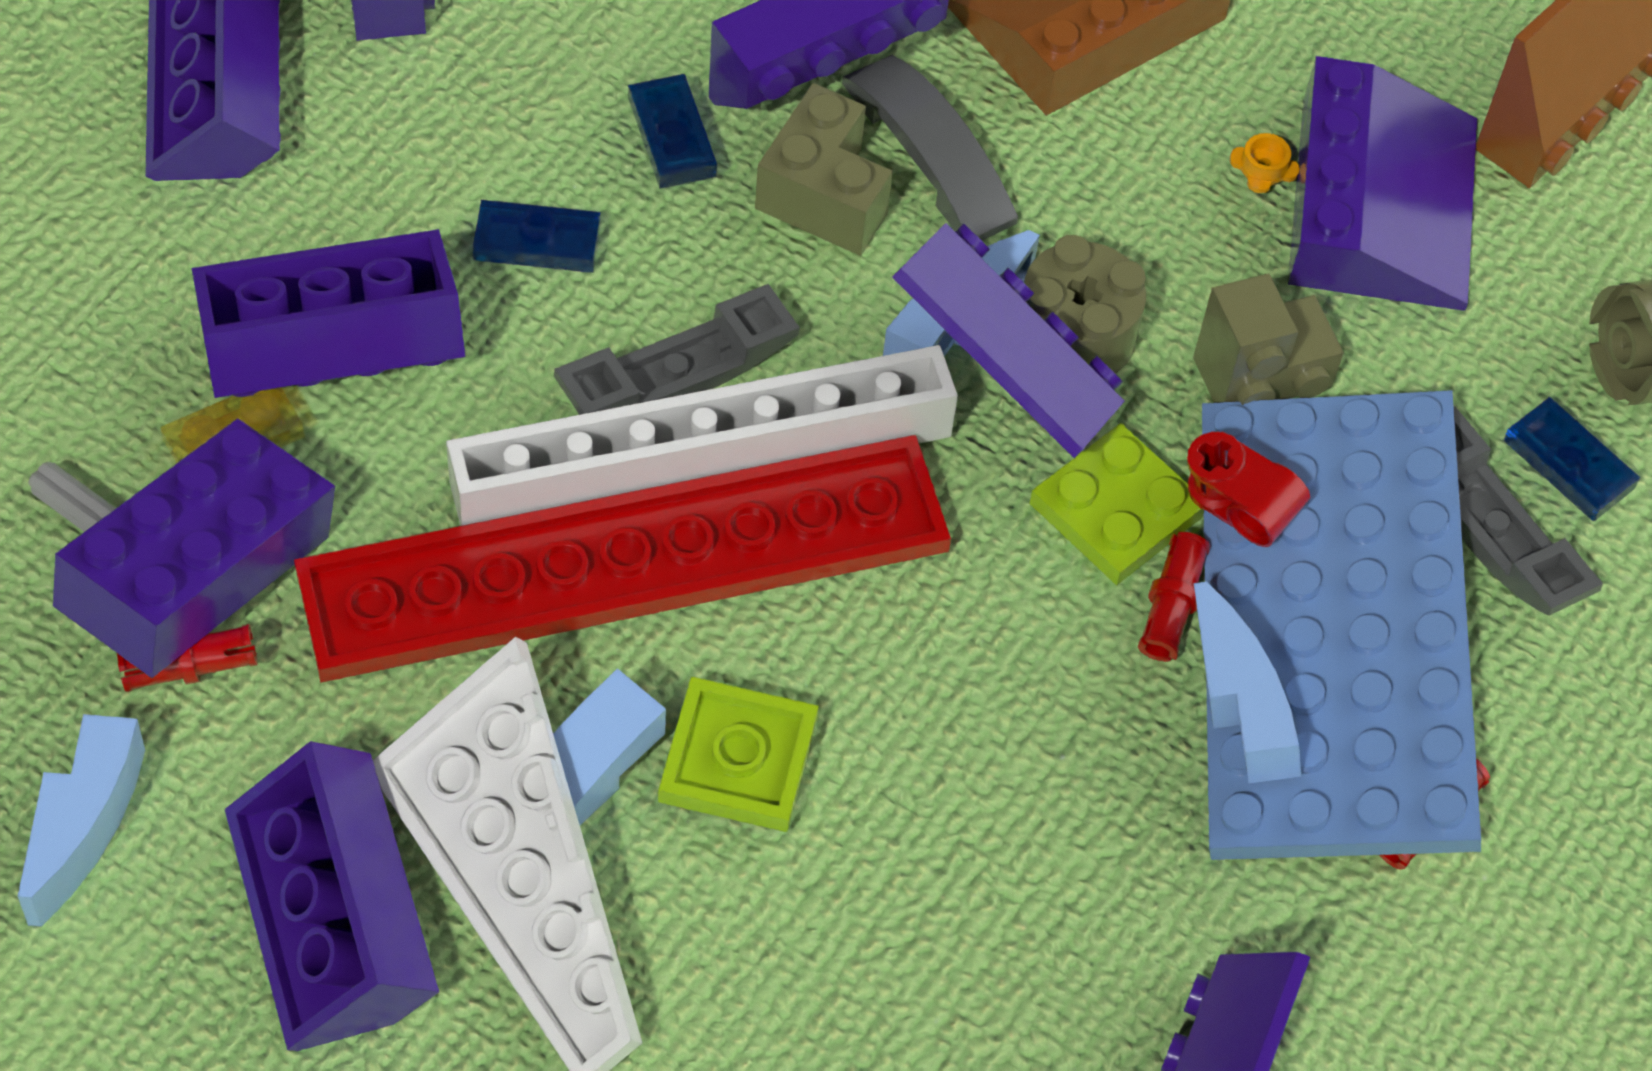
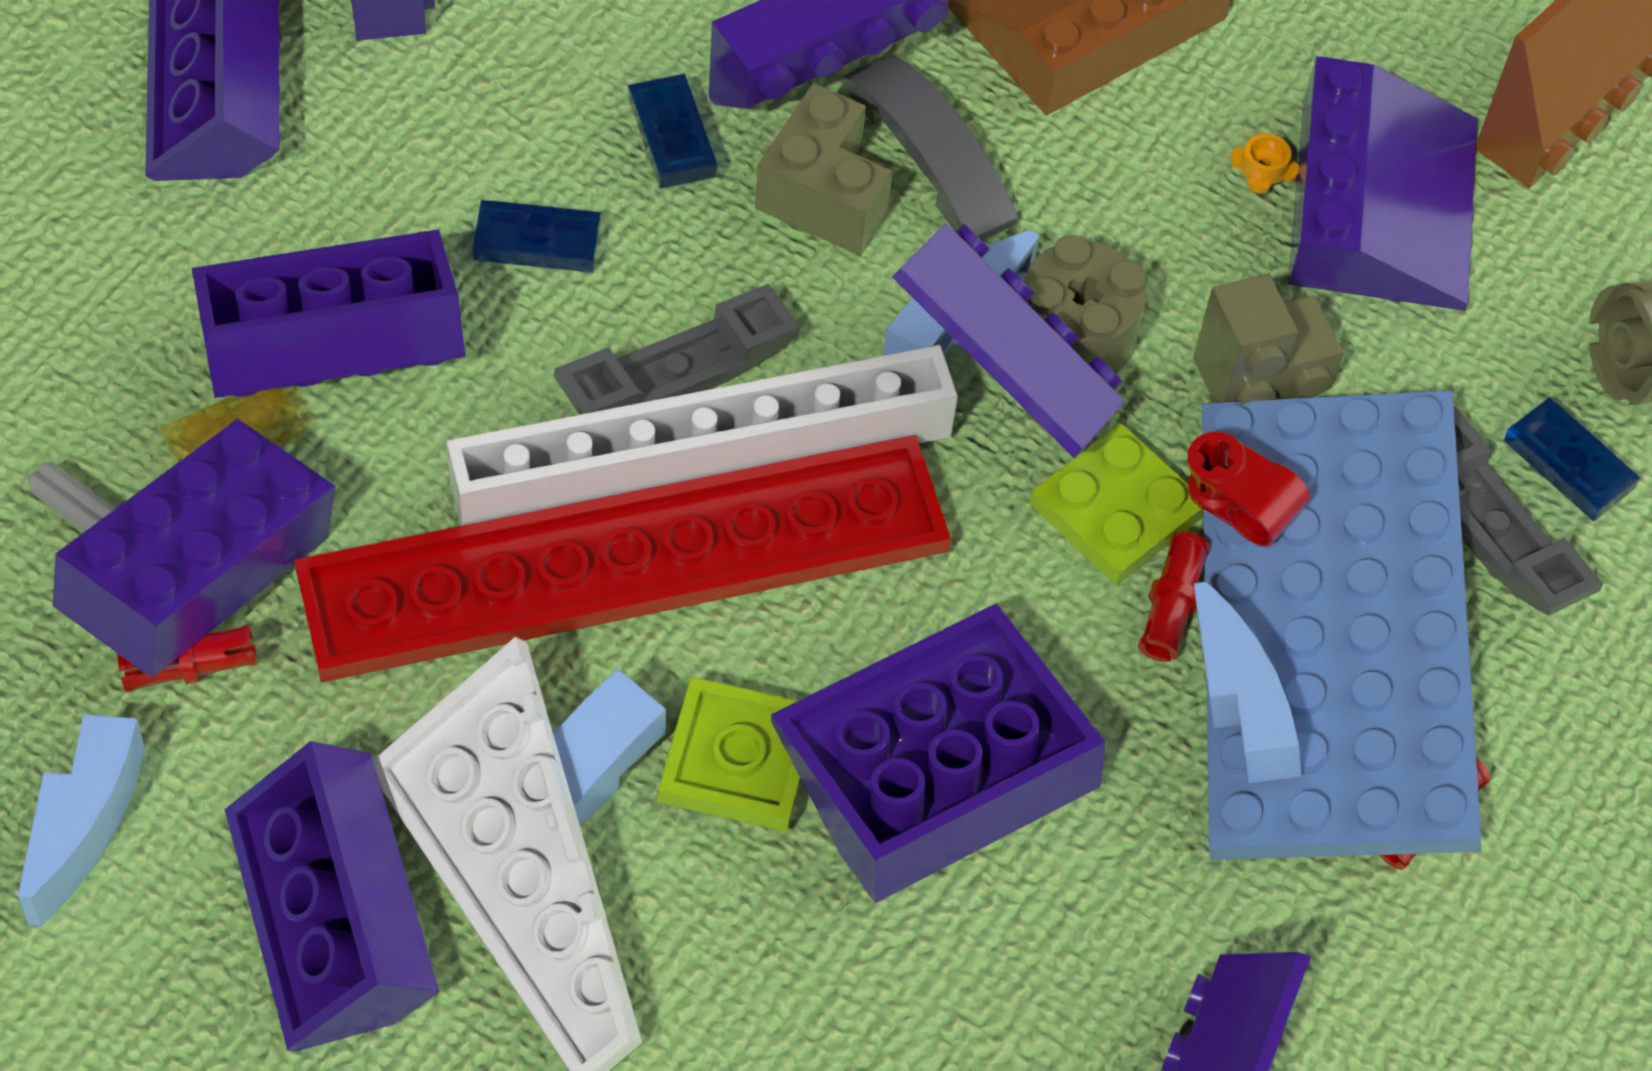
(939, 751): none -> dark purple slope

